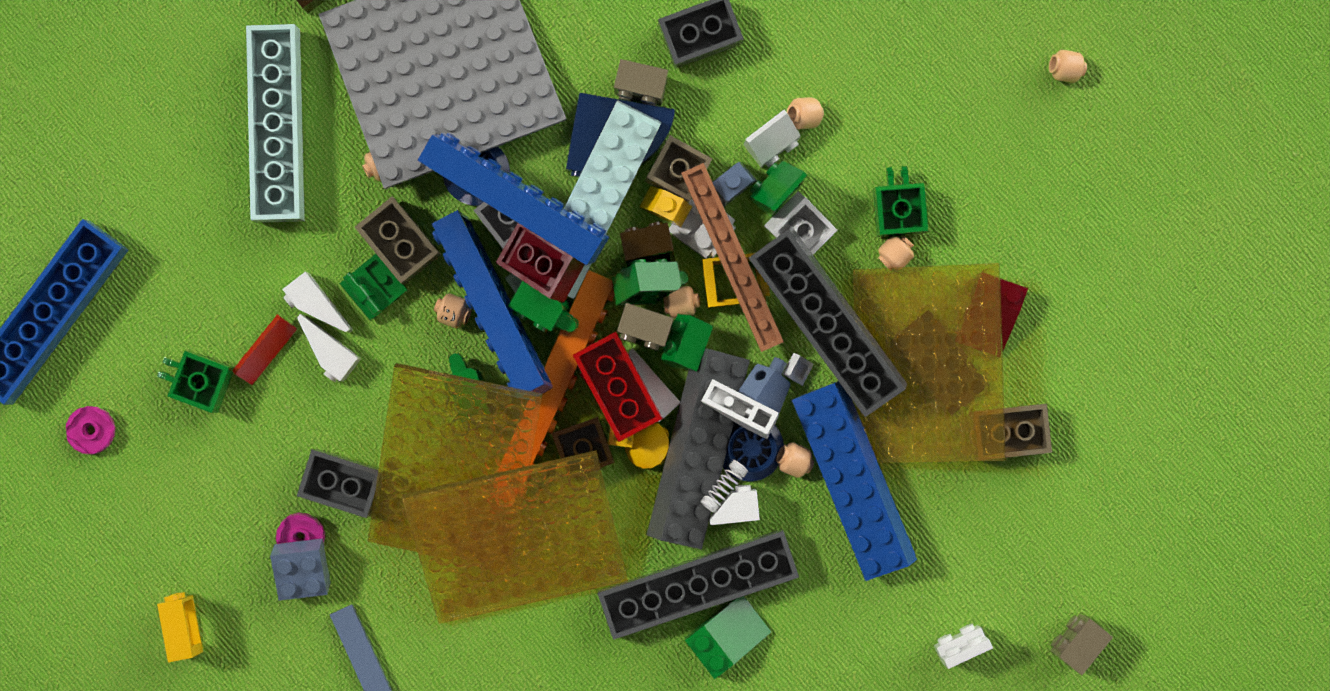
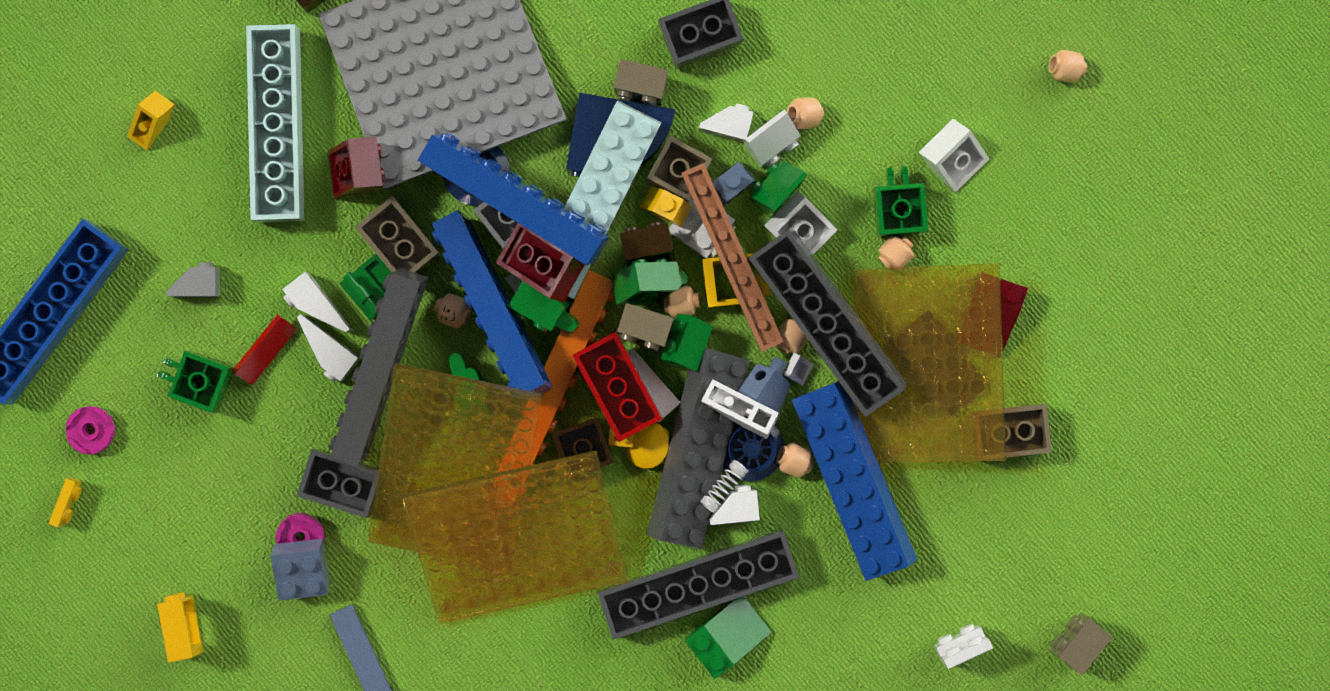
(62, 512): none -> yellow plate
(150, 119): none -> yellow slope
(197, 282): none -> light grey slope
(355, 166): none -> slope
(375, 374): none -> dark grey brick
(729, 123): none -> white slope
(792, 336): none -> light nougat head
(954, 155): none -> white slope

